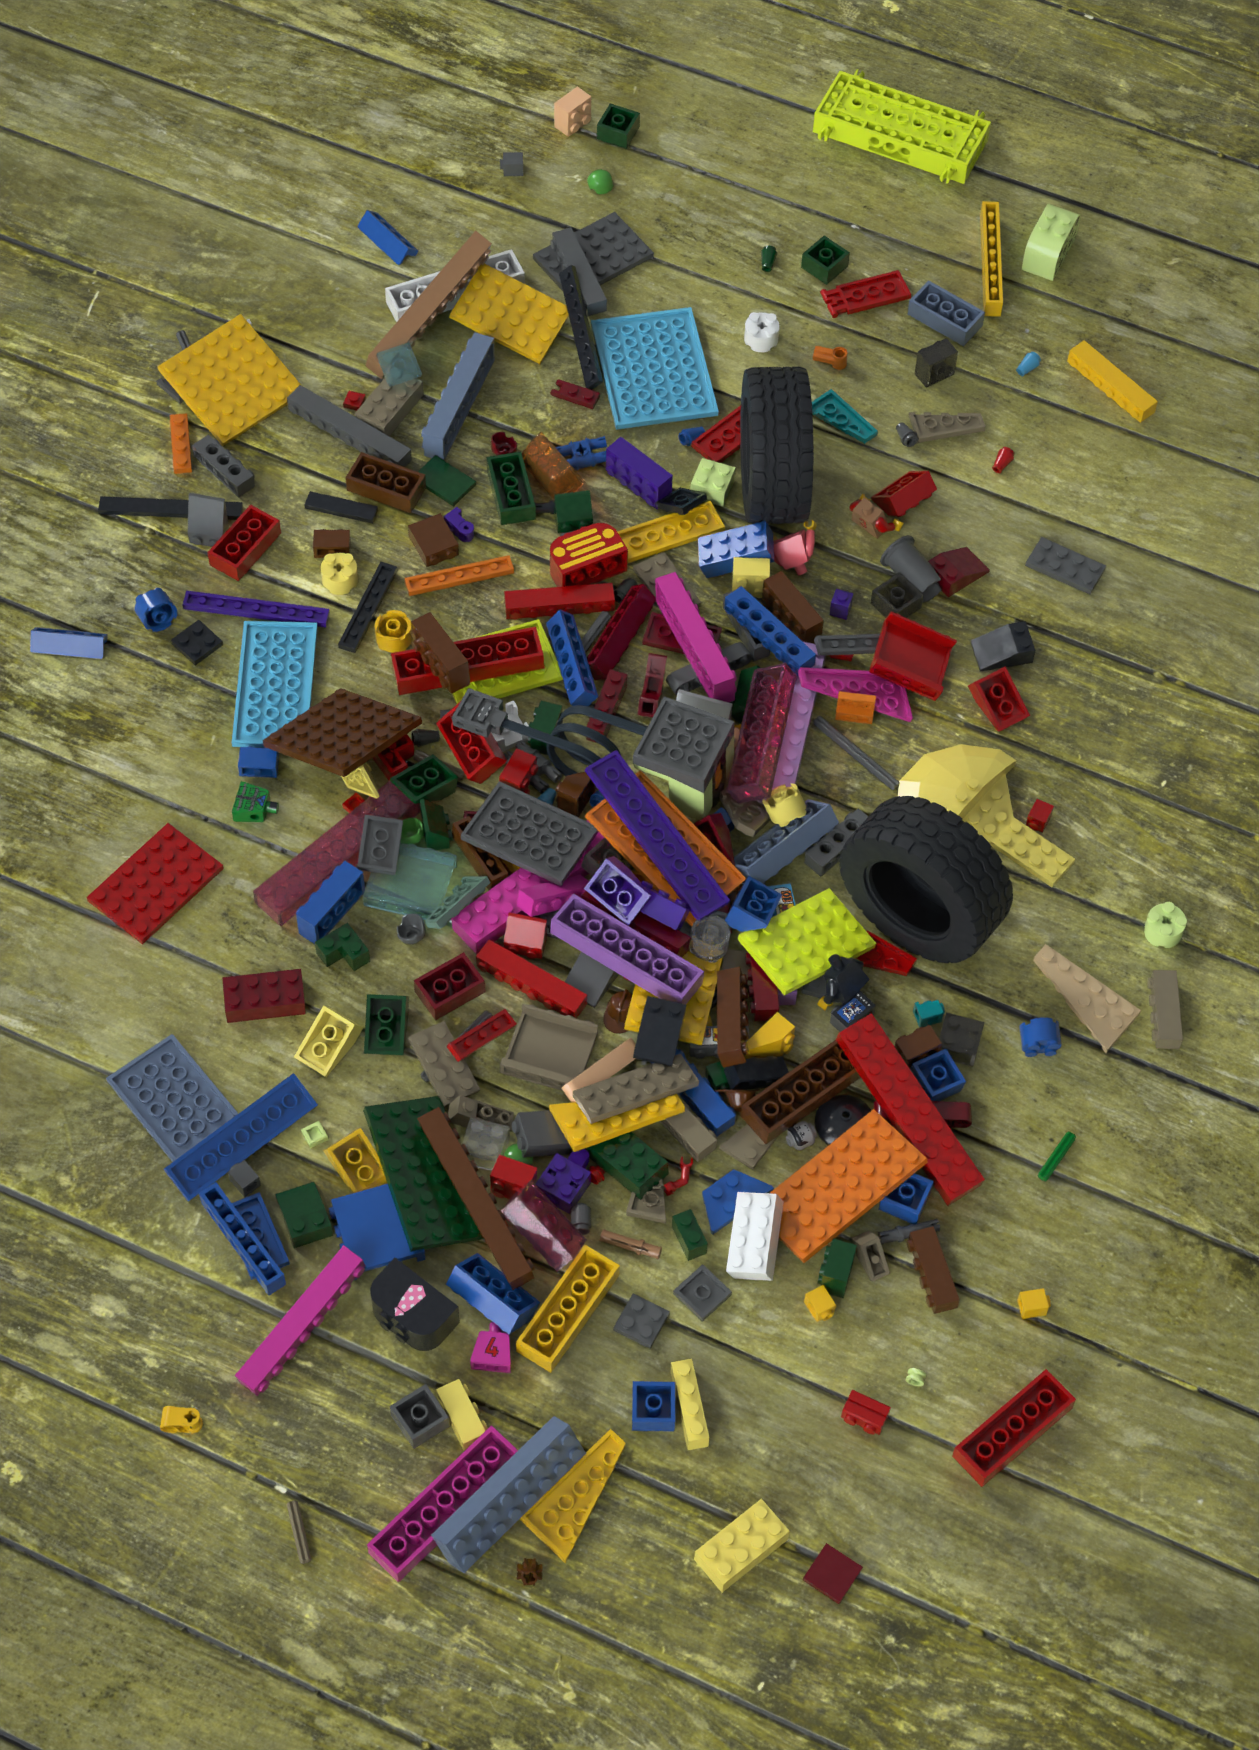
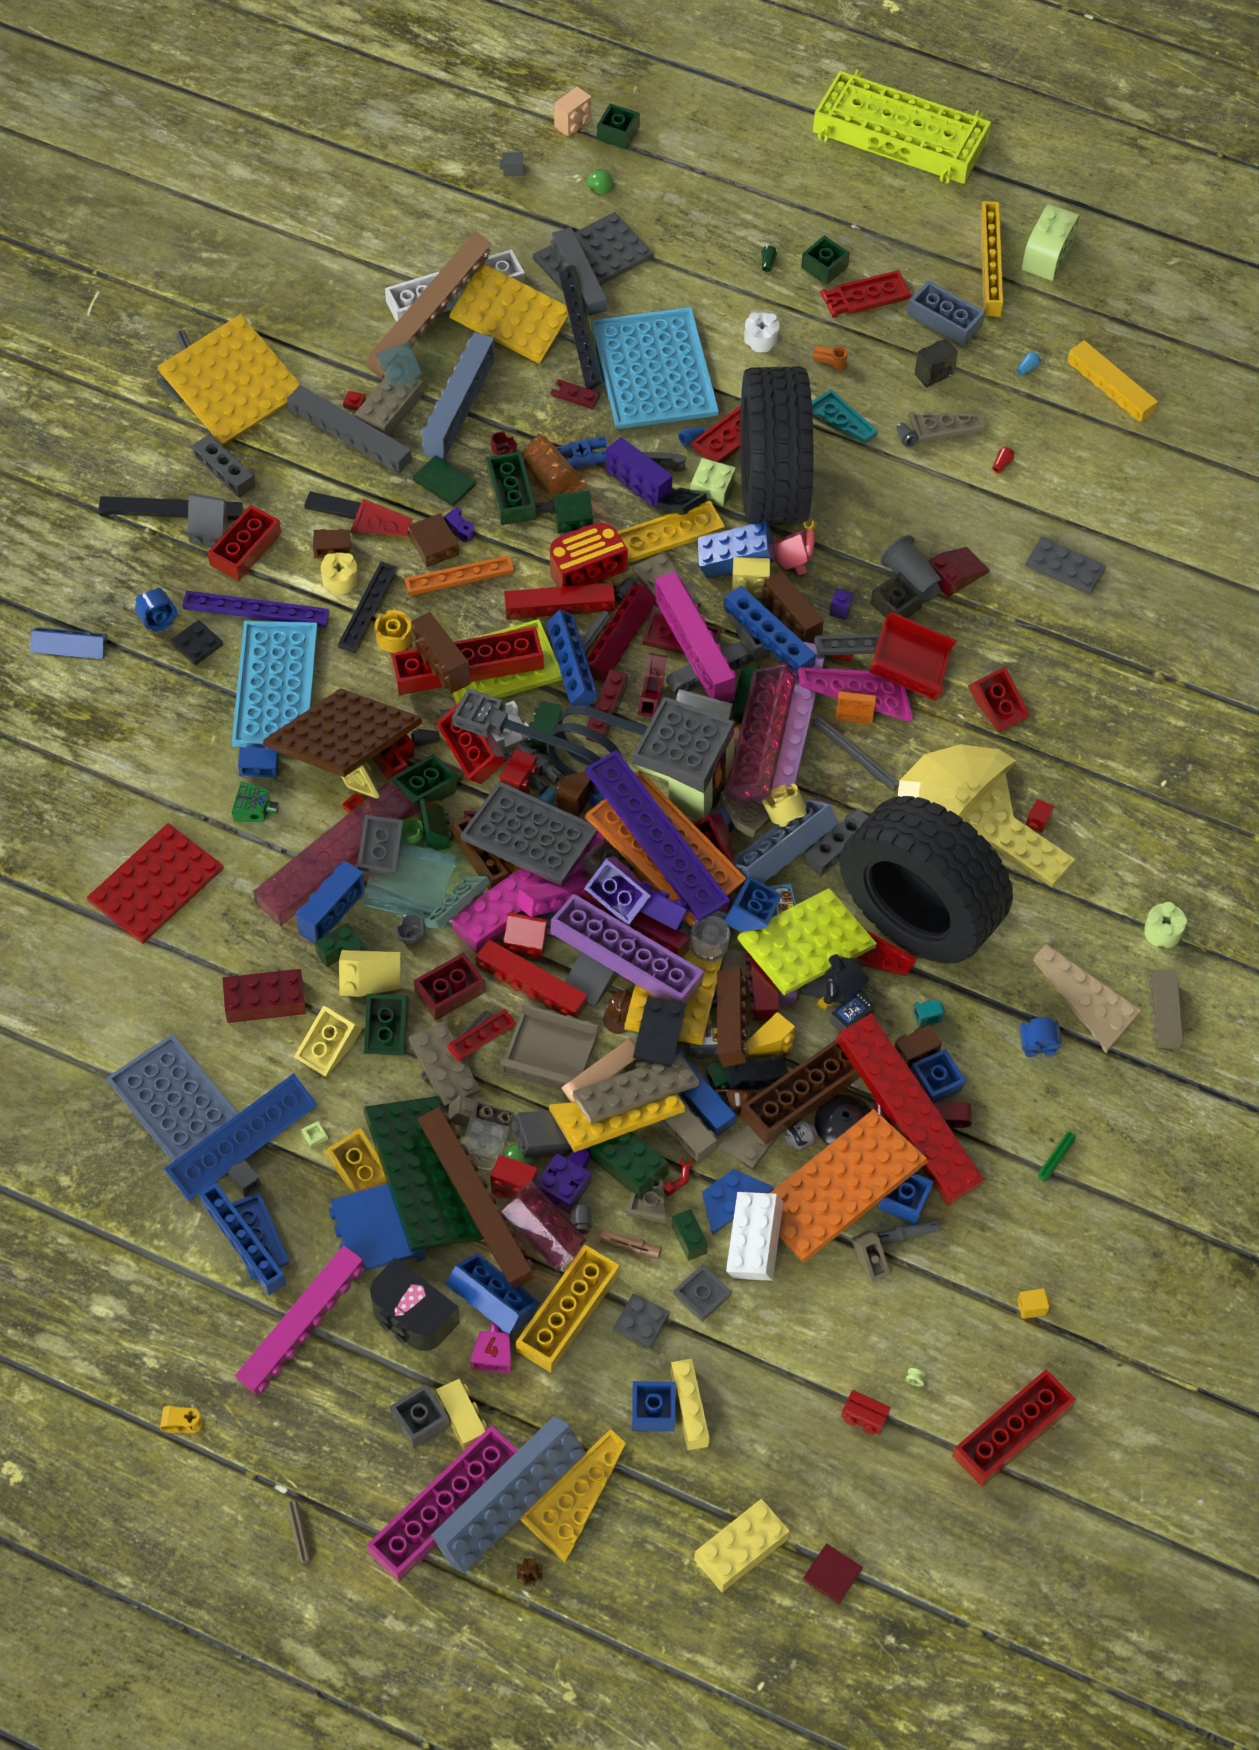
(180, 443): orange plate -> none
(304, 1214): dark green slope -> none
(368, 972): none -> light yellow slope
(379, 520): none -> red wing
(386, 237): blue panel -> none
(386, 482): reddish brown brick -> none
(597, 1174): red plate -> none
(668, 460): none -> dark grey hinge
(820, 1304): yellow brick -> none
(837, 1267): dark green brick -> none
(872, 518): medium nougat torso -> none
(905, 493): red slope -> none
(933, 1270): reddish brown brick -> none
(961, 1038): clear smoke brick -> none
(1004, 647): black slope -> none

